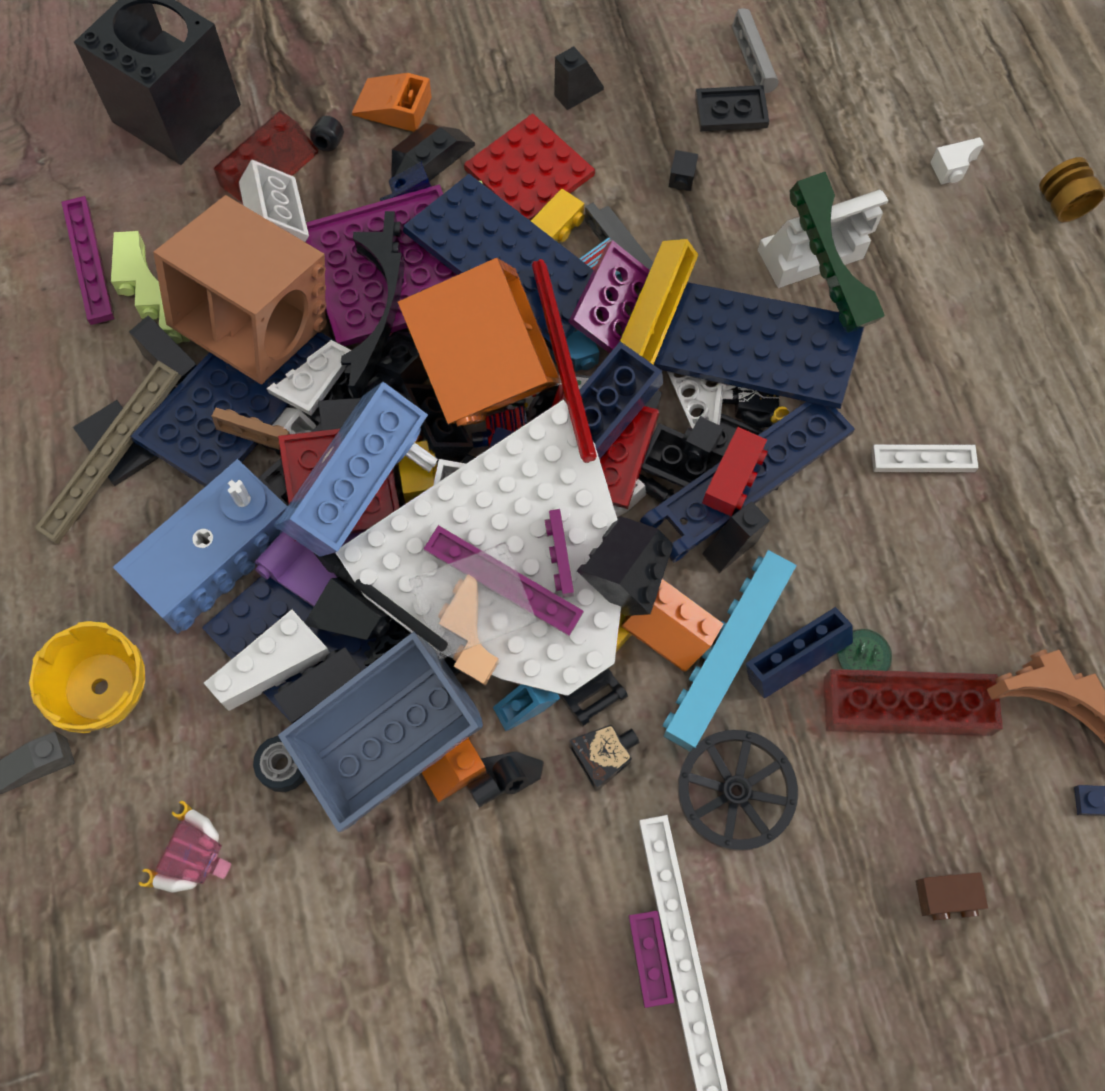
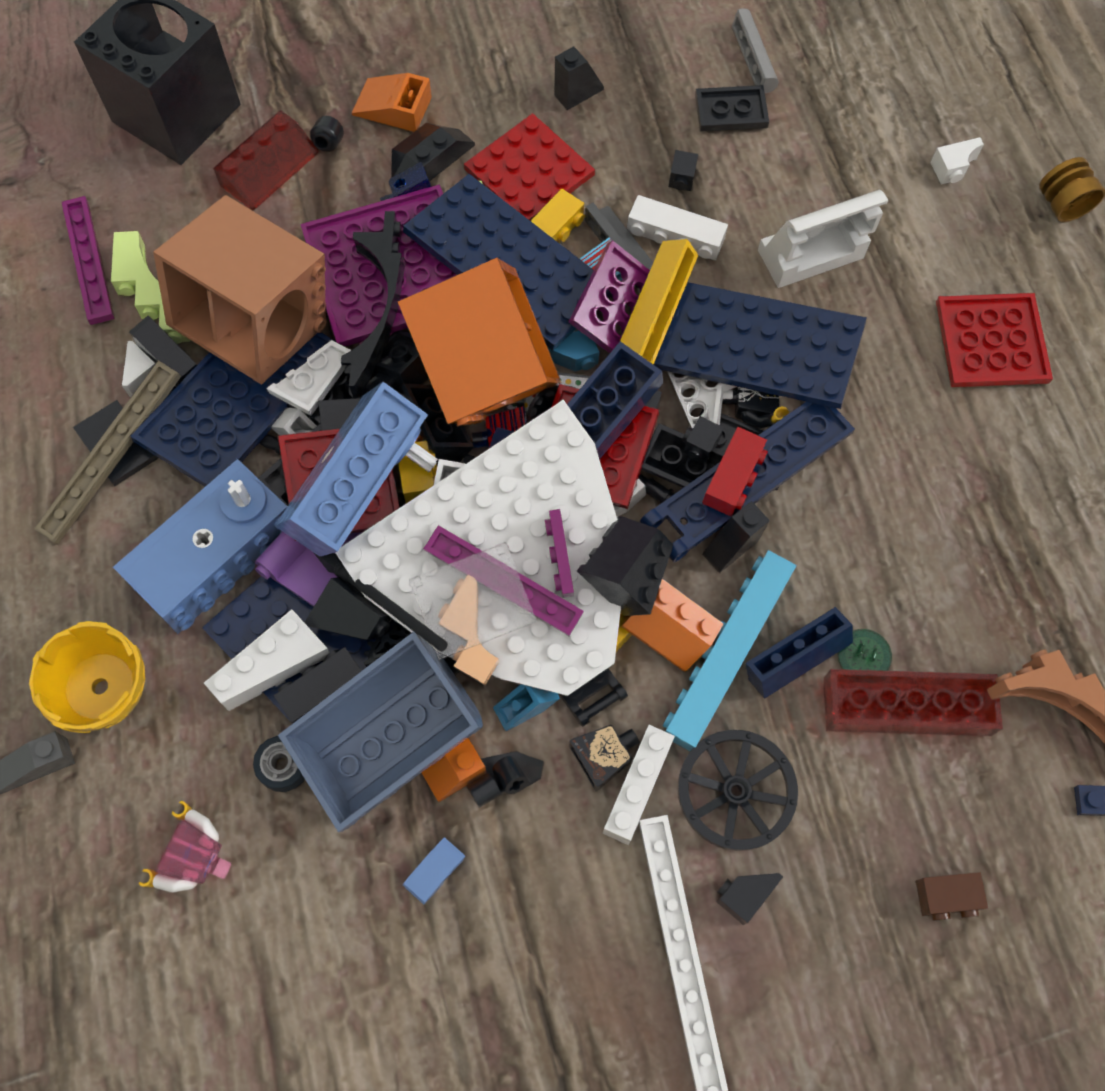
(136, 368): none -> white slope
(248, 428): medium nougat plate -> none
(274, 198): white brick -> none
(433, 870): none -> medium blue slope
(564, 363): red axle -> none
(638, 785): none -> white brick
(651, 959): magenta plate -> none
(666, 222): none -> white brick
(746, 894): none -> black slope
(856, 302): dark green arch -> none
(924, 458): white plate -> none
(993, 340): none -> red plate

